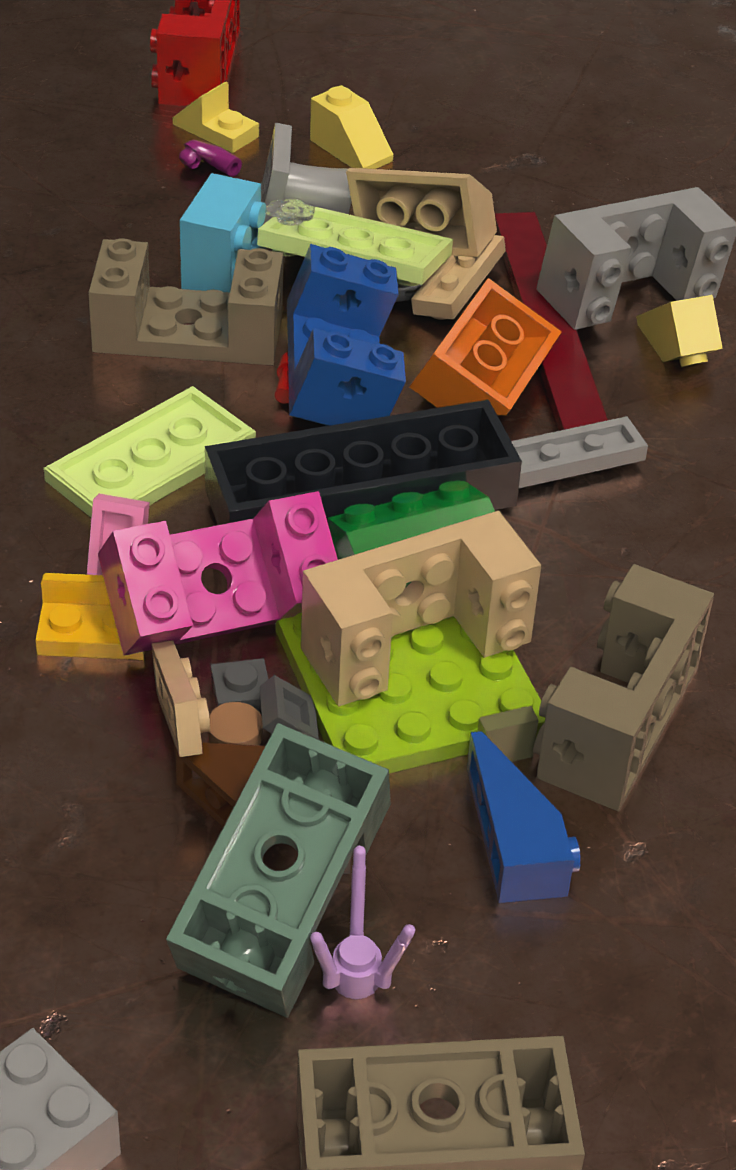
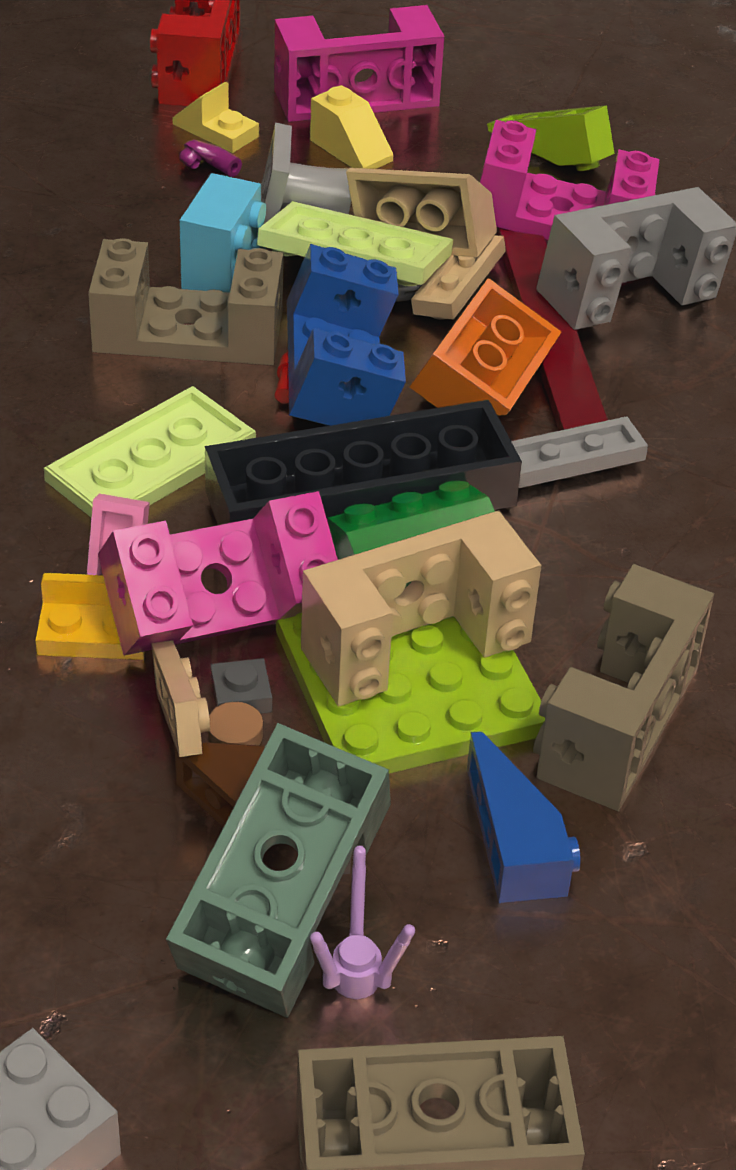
(287, 706): dark grey plate -> none
(290, 211): clear plant -> none
(403, 63): none -> dark pink plate
(512, 731): olive tile -> none
(530, 201): none -> dark pink plate
(569, 135): none -> lime slope
(683, 330): light yellow slope -> none

